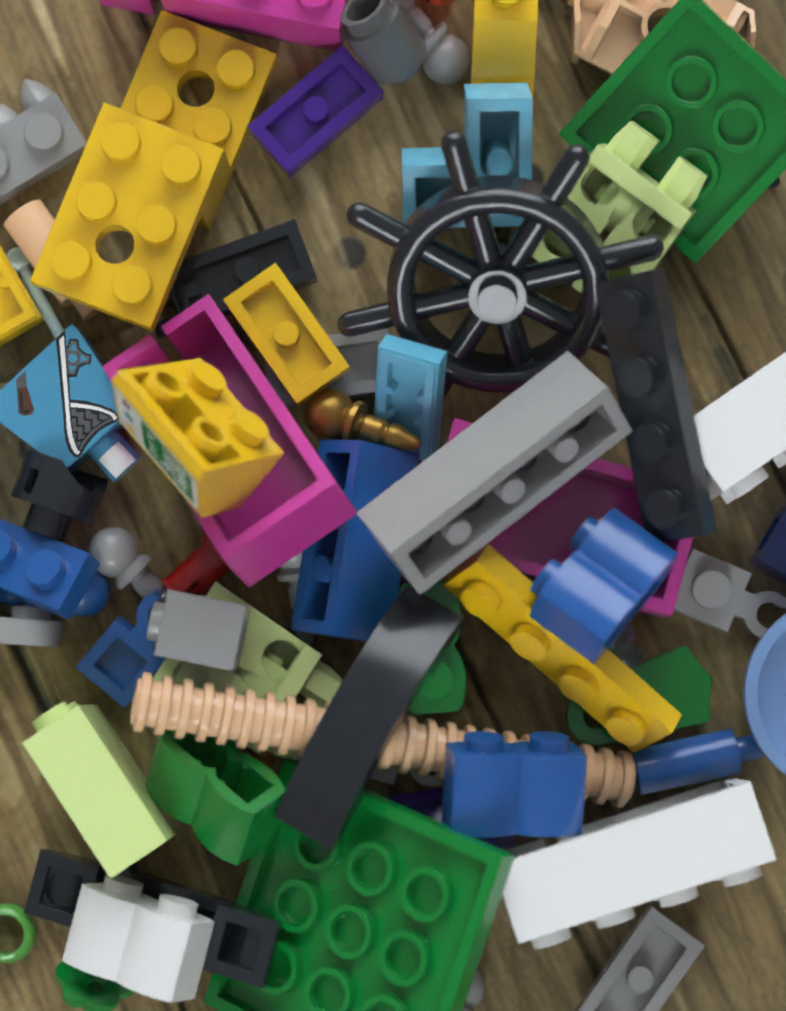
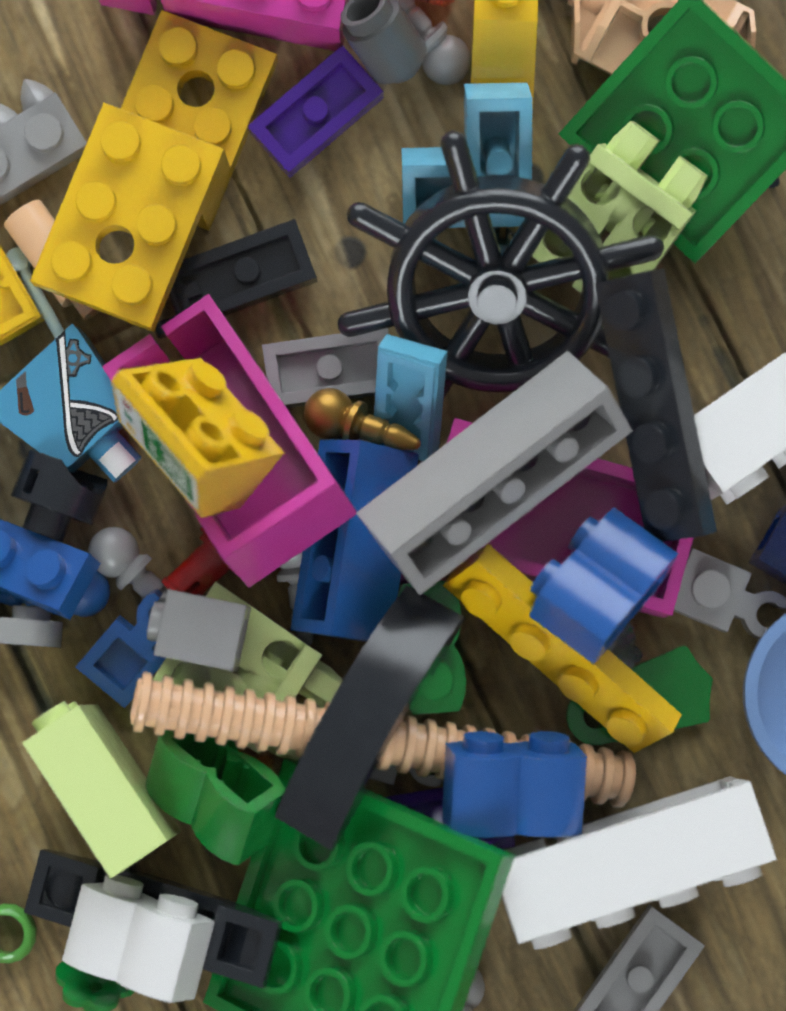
(286, 334): yellow plate -> none
(693, 760): blue cylinder -> none

